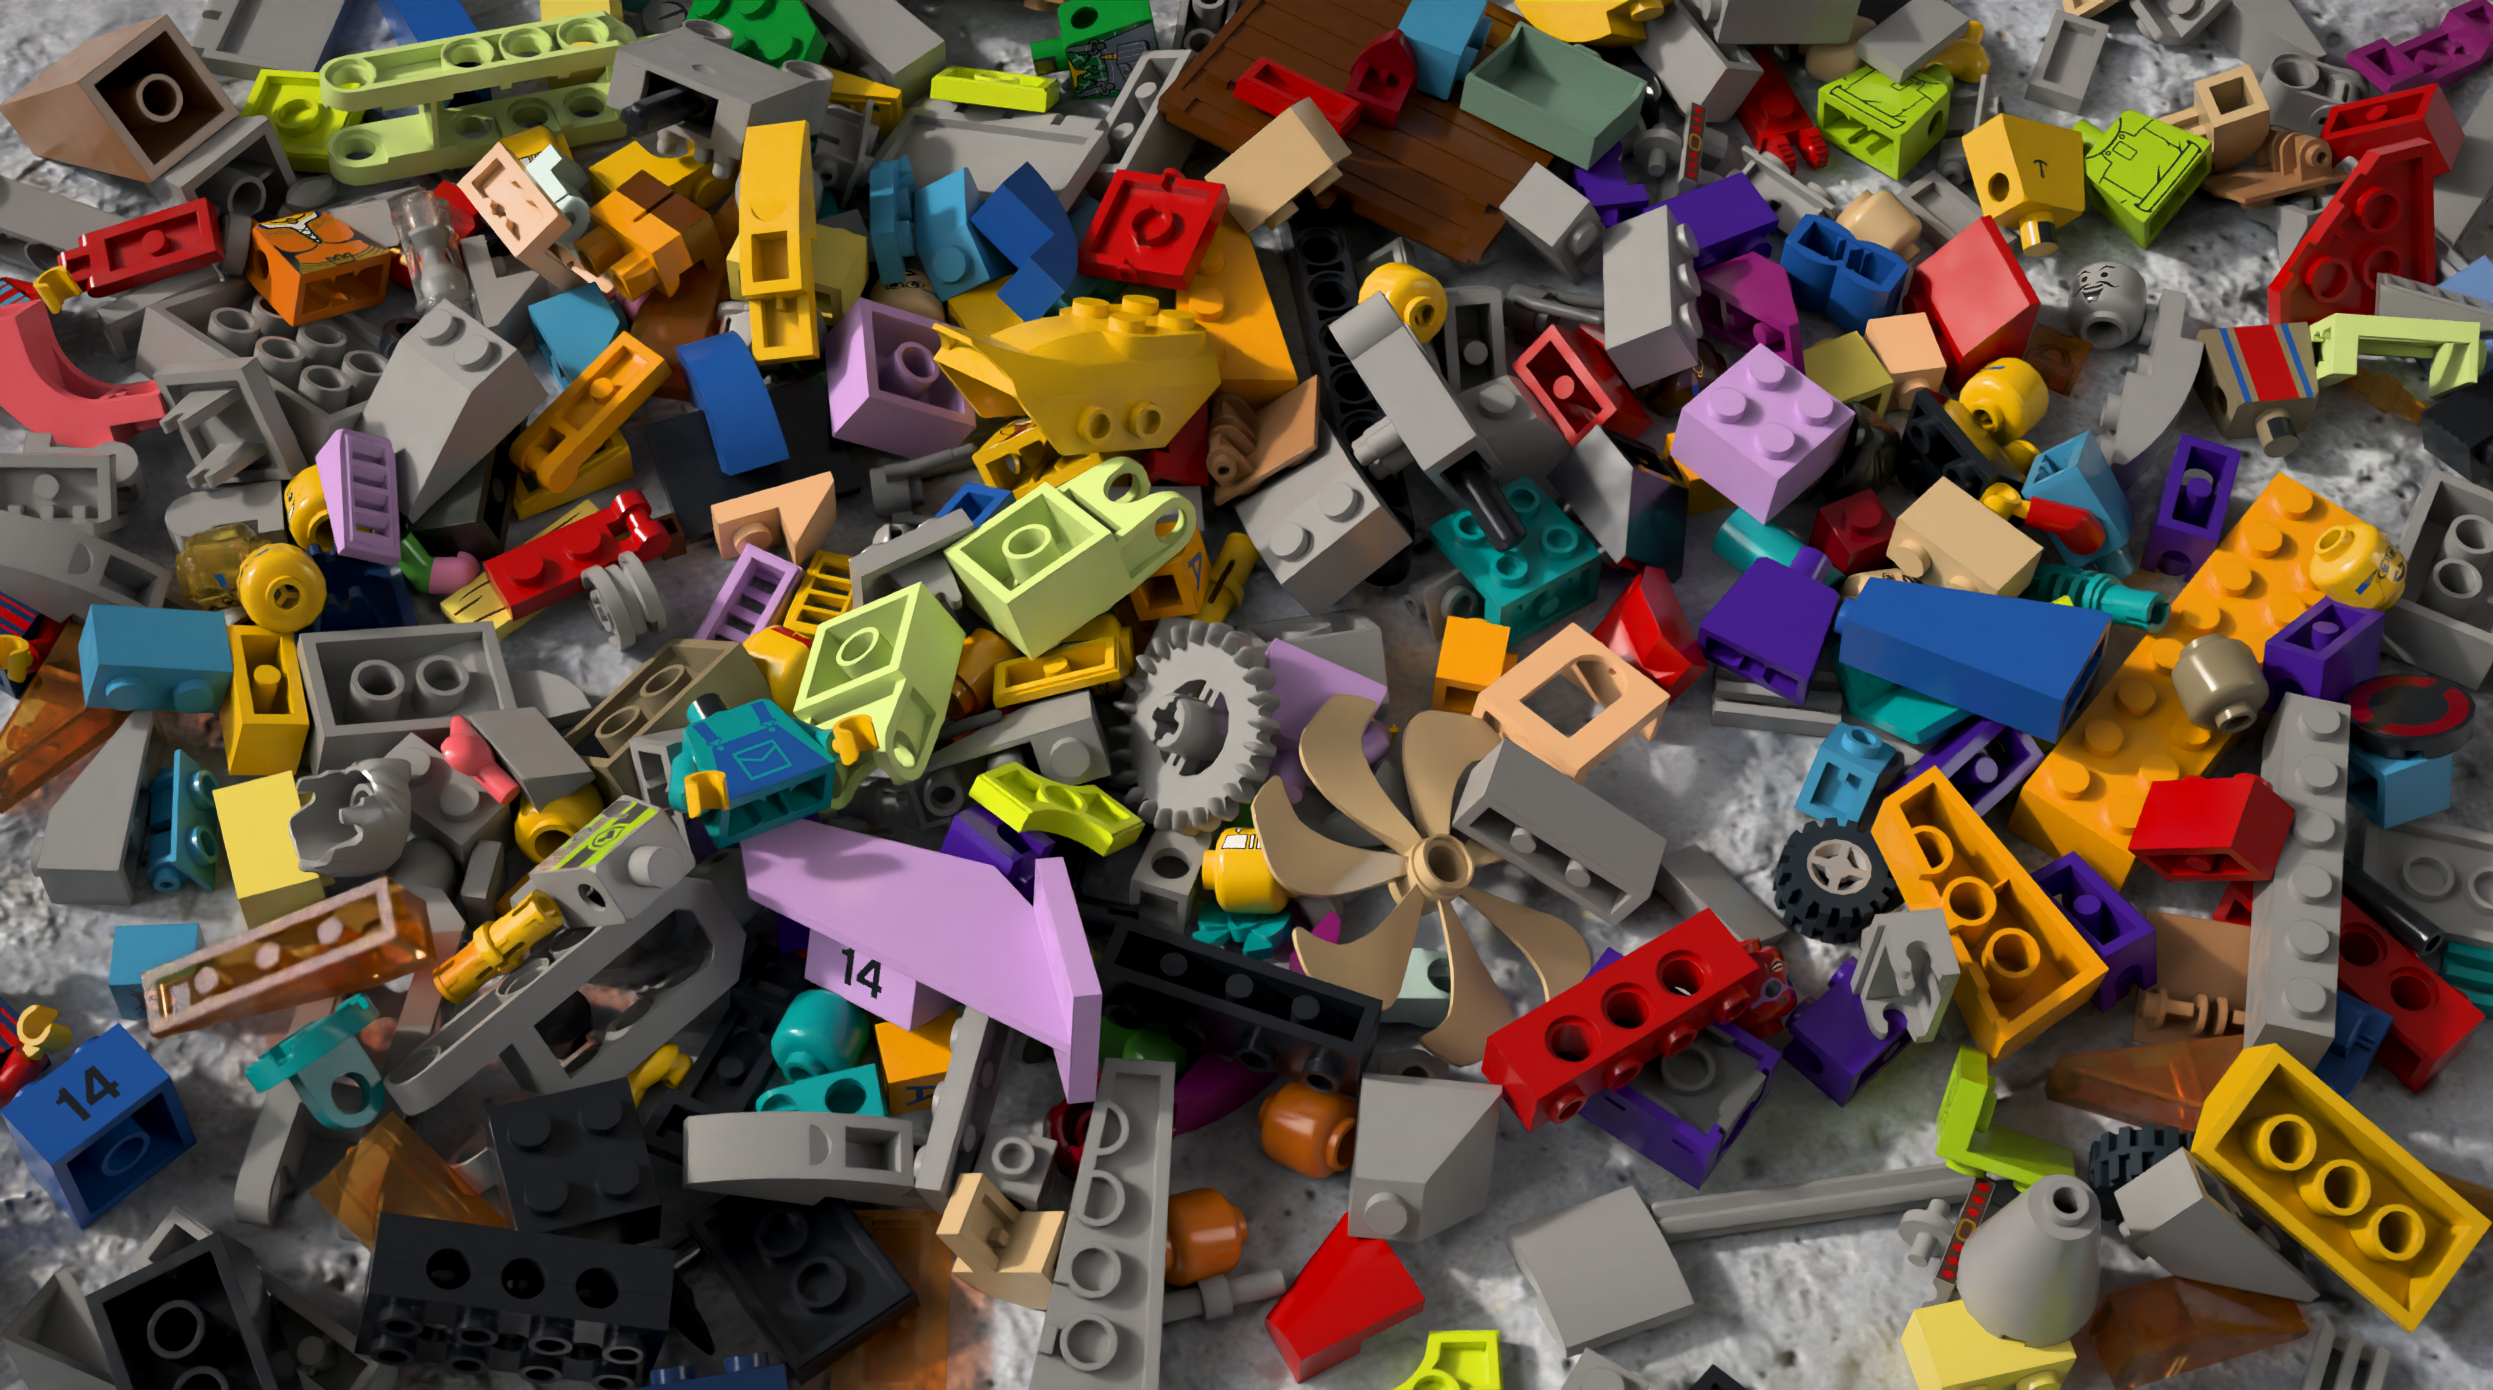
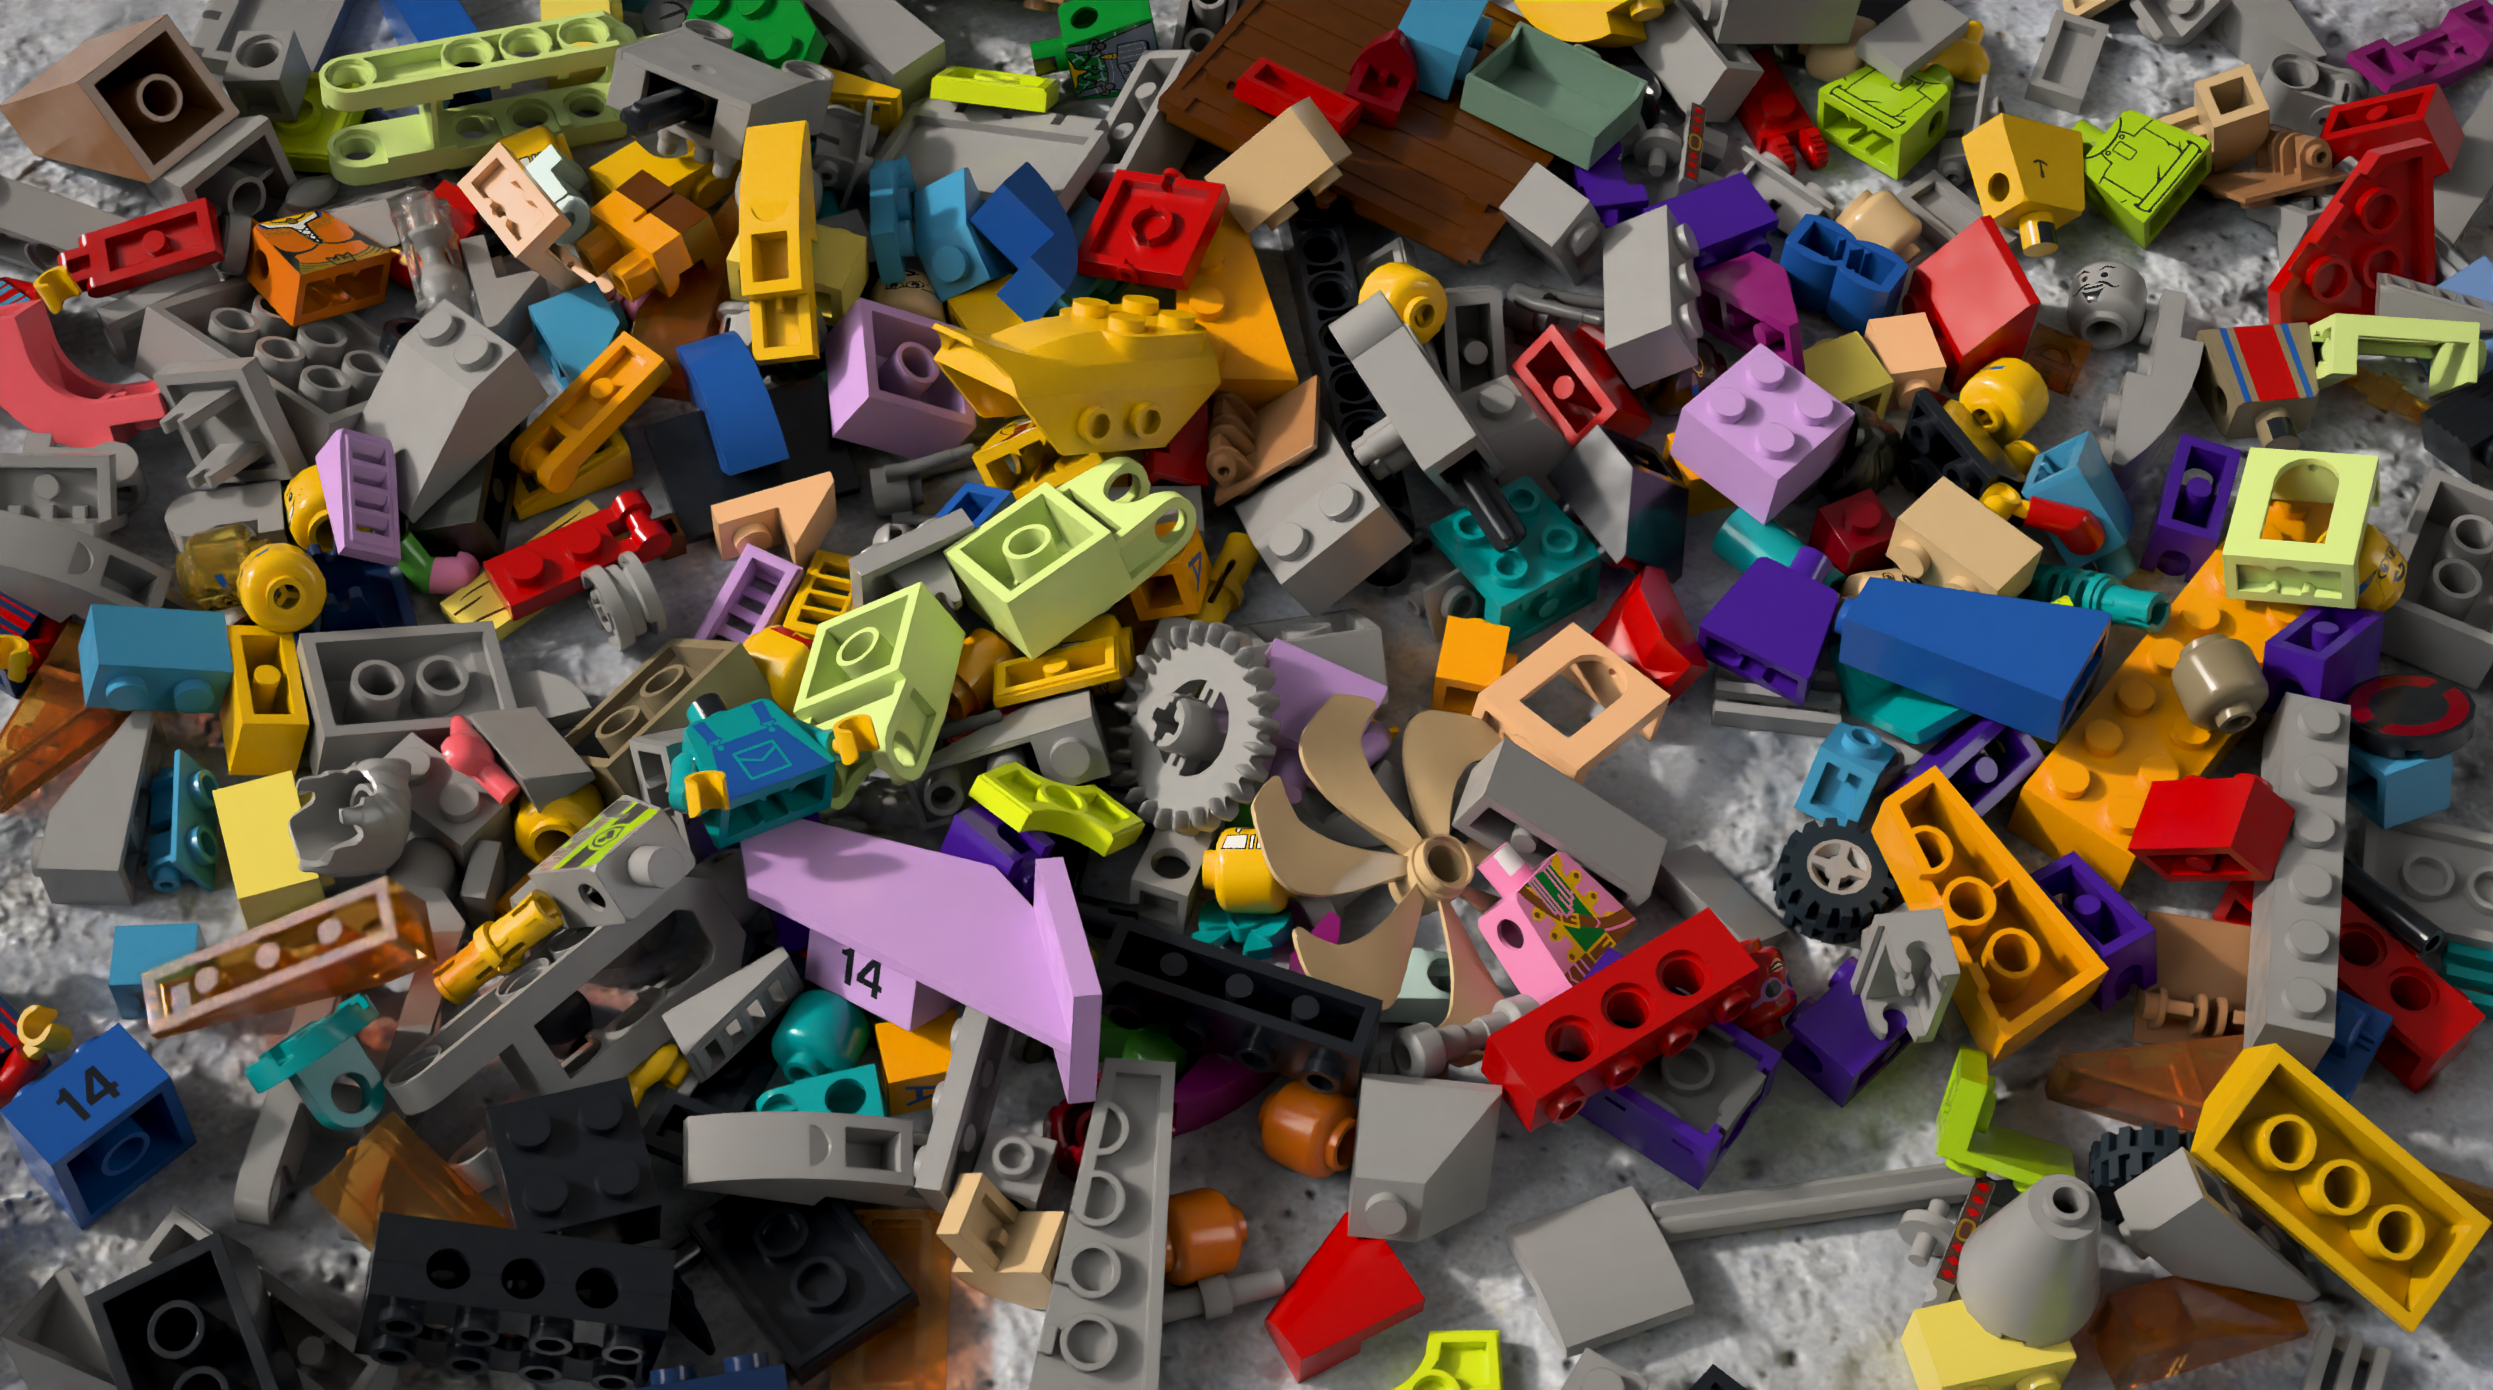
(267, 74): none -> light grey brick
(733, 1011): none -> light grey slope
(1424, 1050): none -> light grey piece
(1548, 921): none -> bright pink torso
(2292, 569): none -> yellowish green panel

